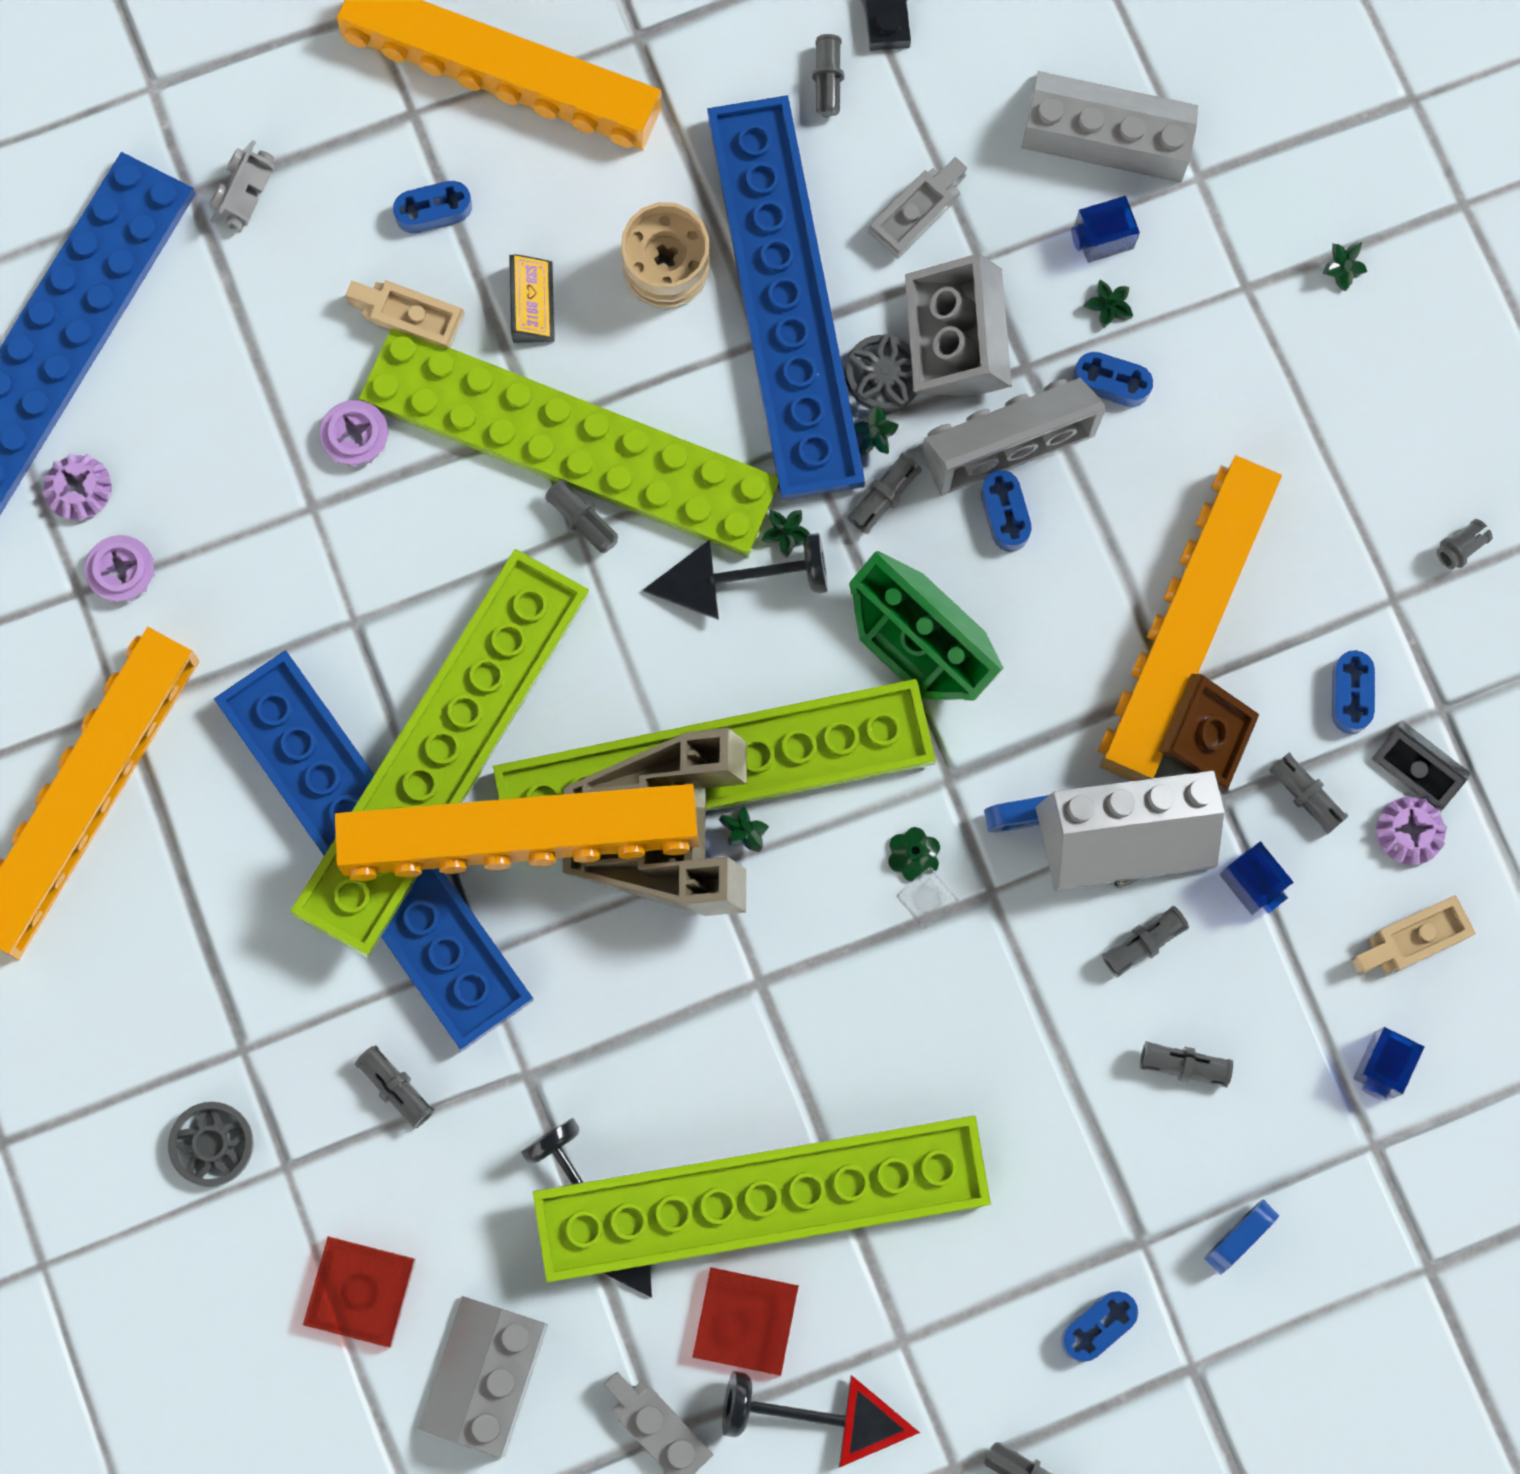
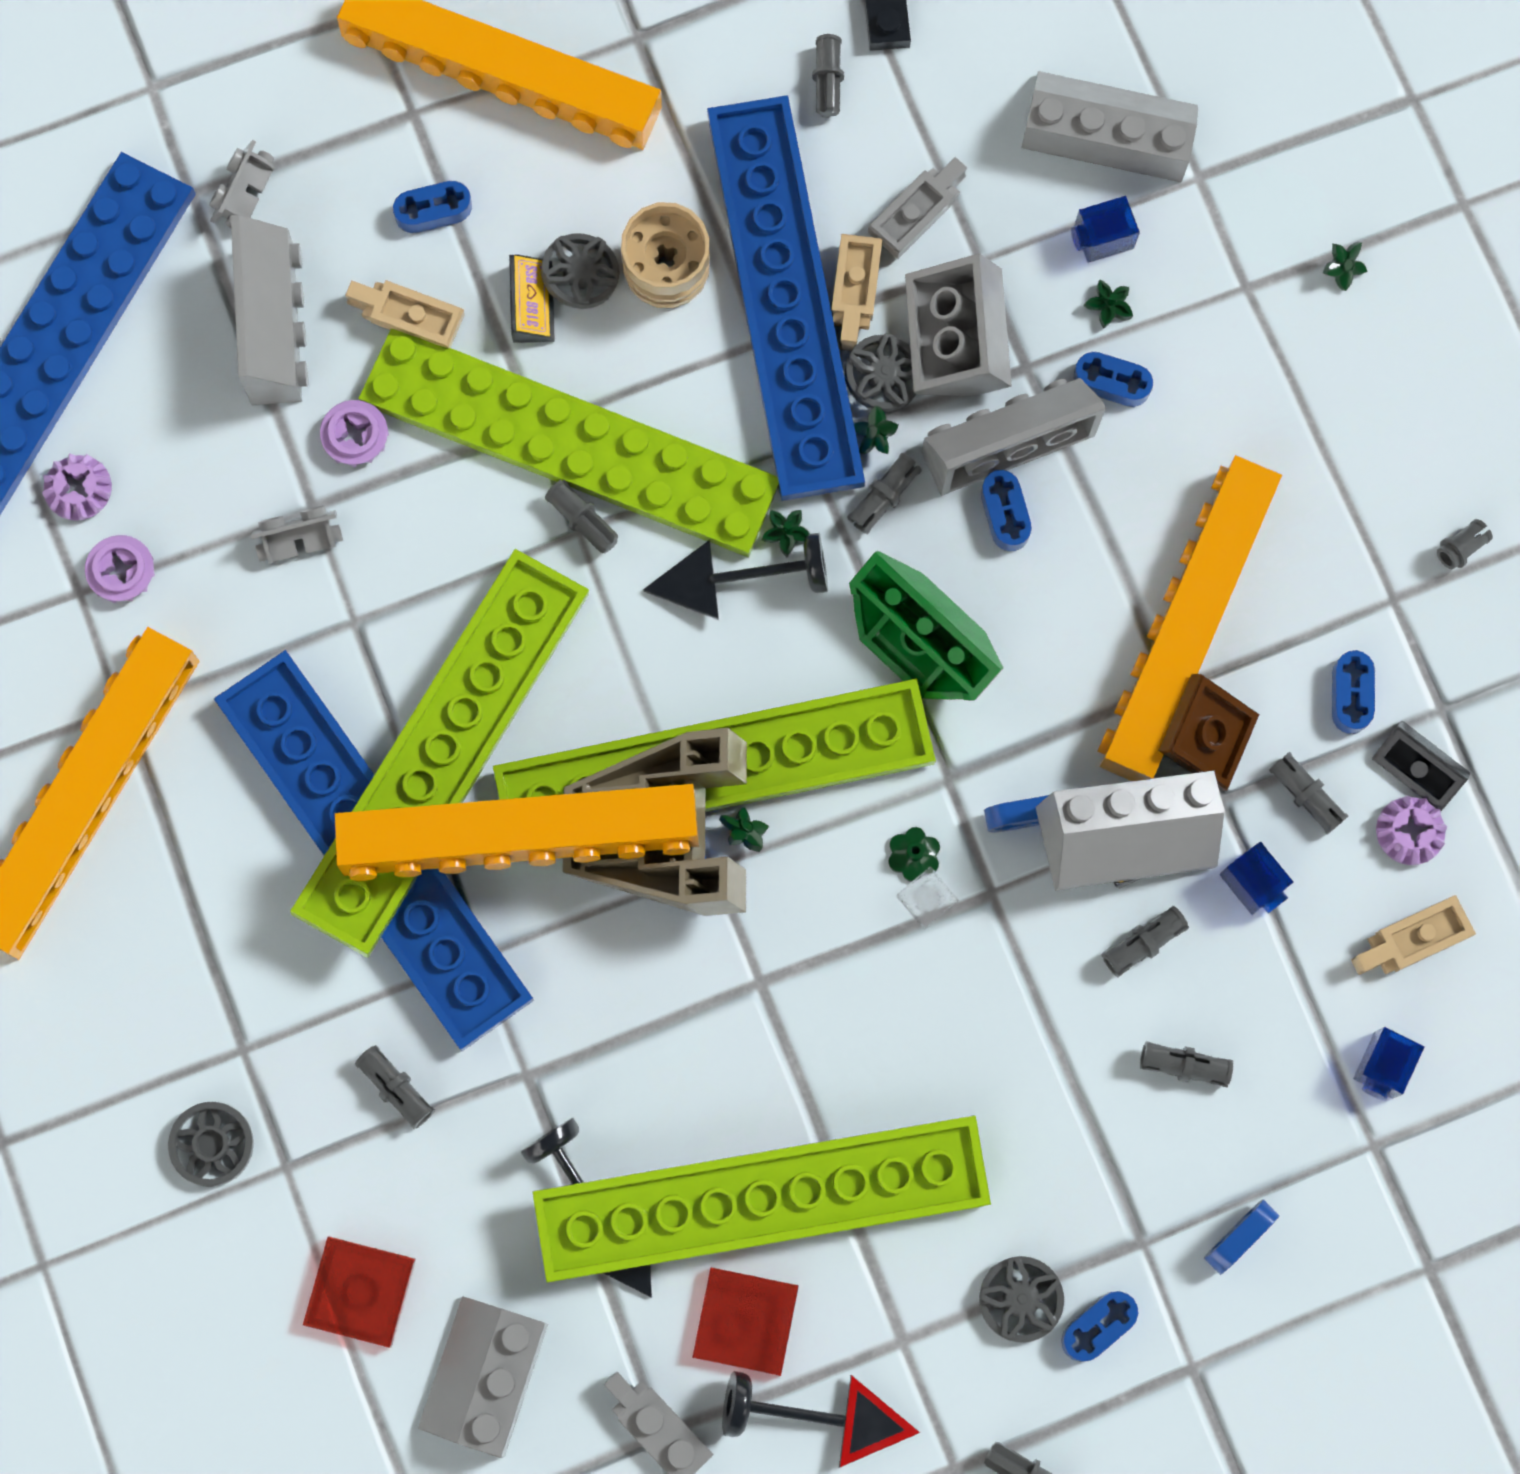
(267, 311): none -> light grey slope
(280, 537): none -> light grey hinge
(580, 270): none -> dark grey wheel
(855, 286): none -> tan hinge
(1021, 1299): none -> dark grey wheel

